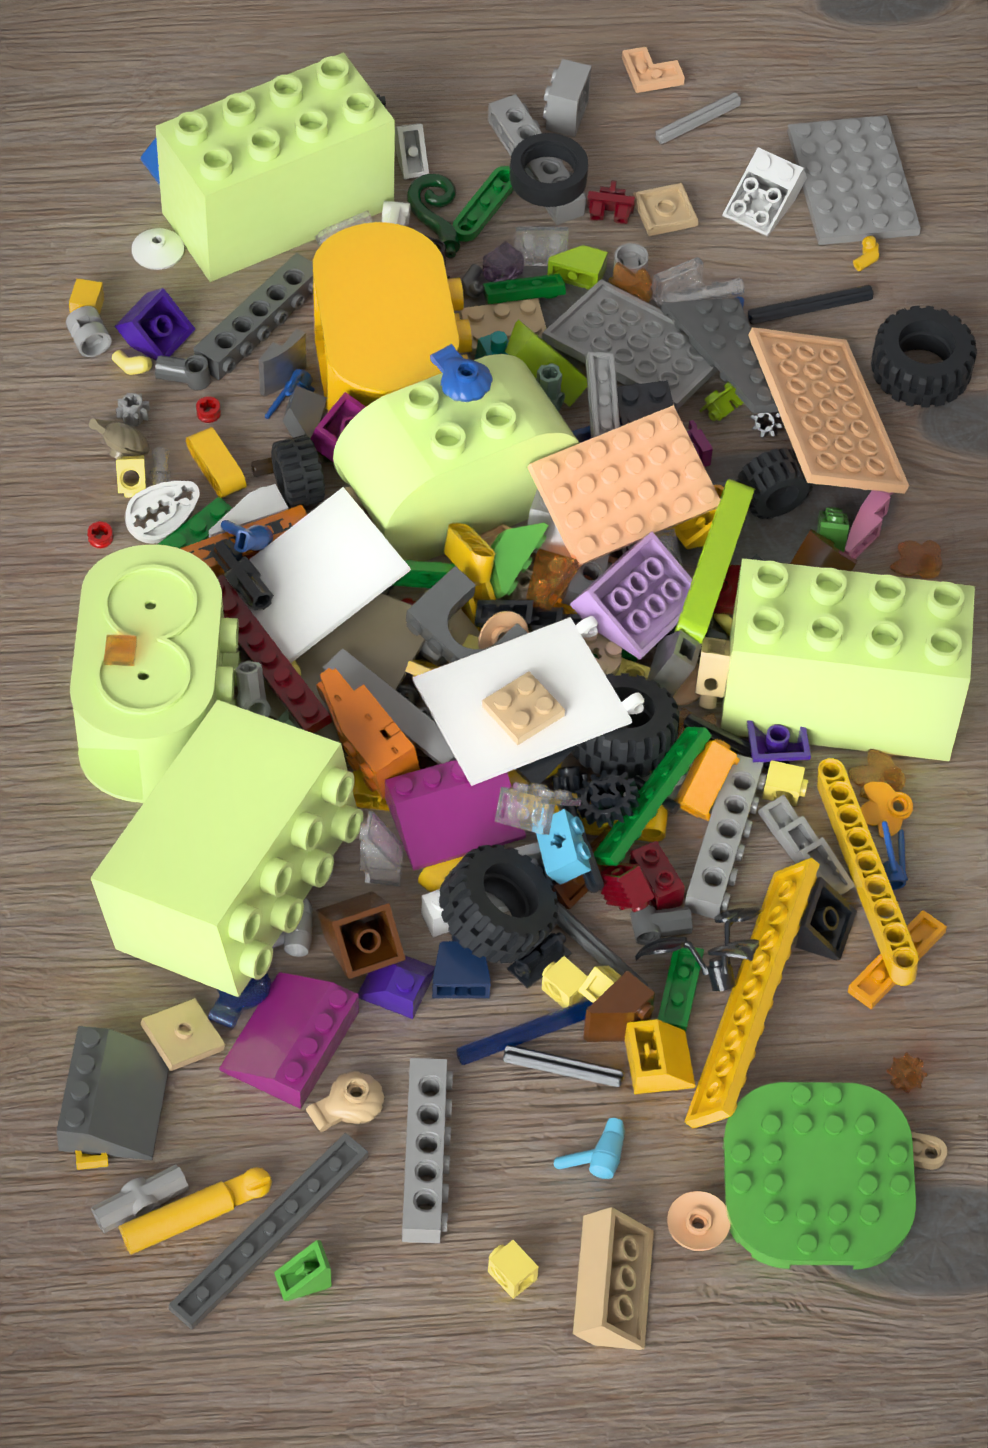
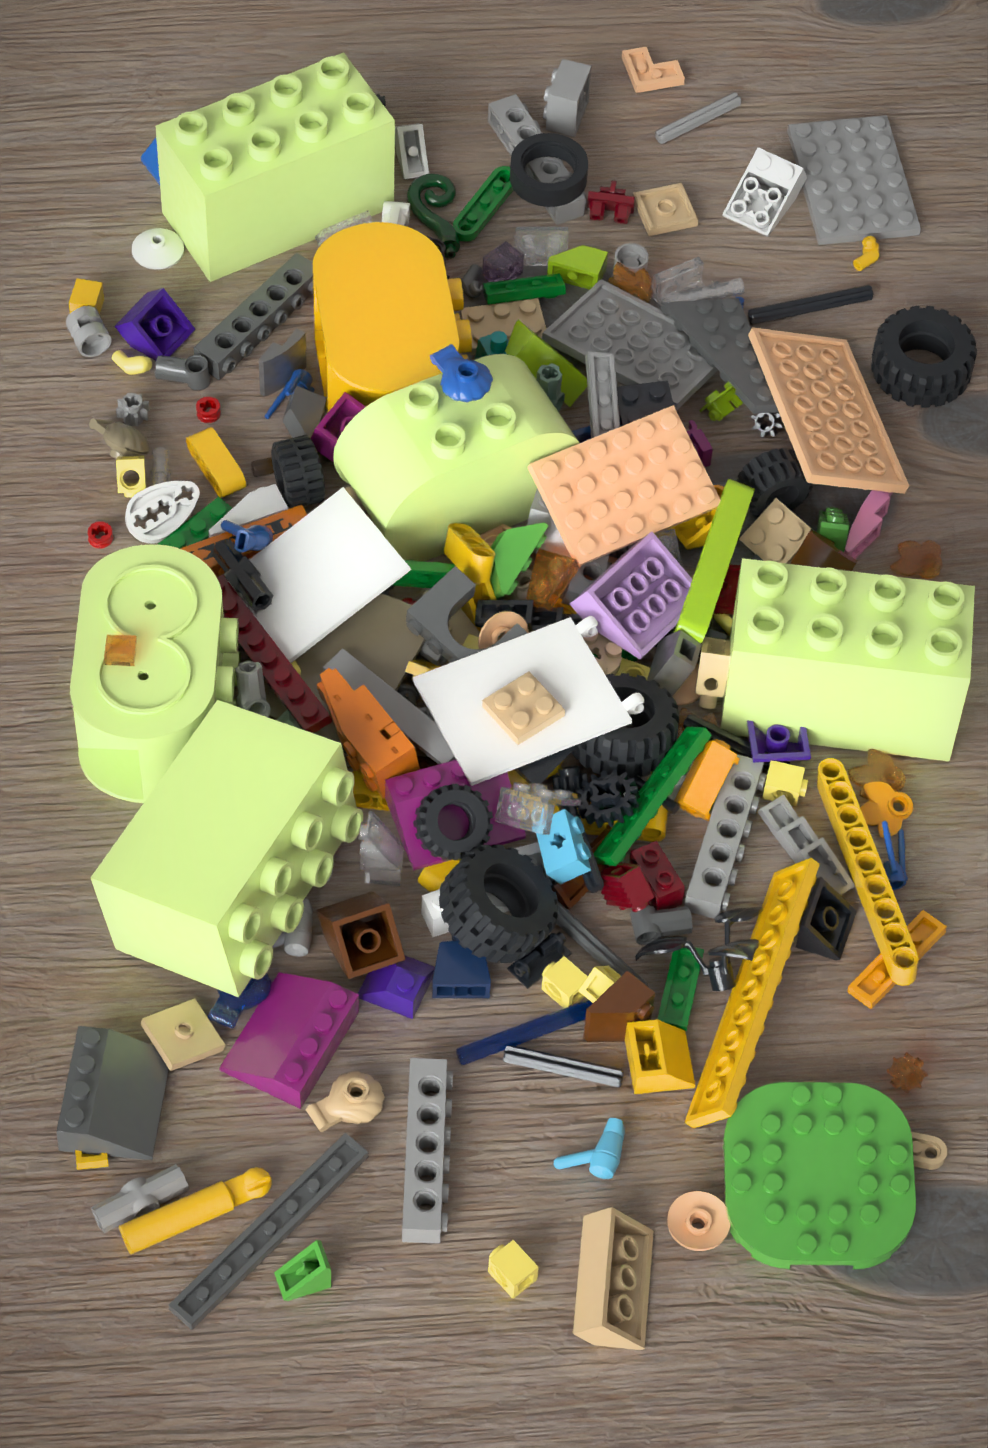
(470, 803): none -> black tyre
(776, 534): none -> tan plate

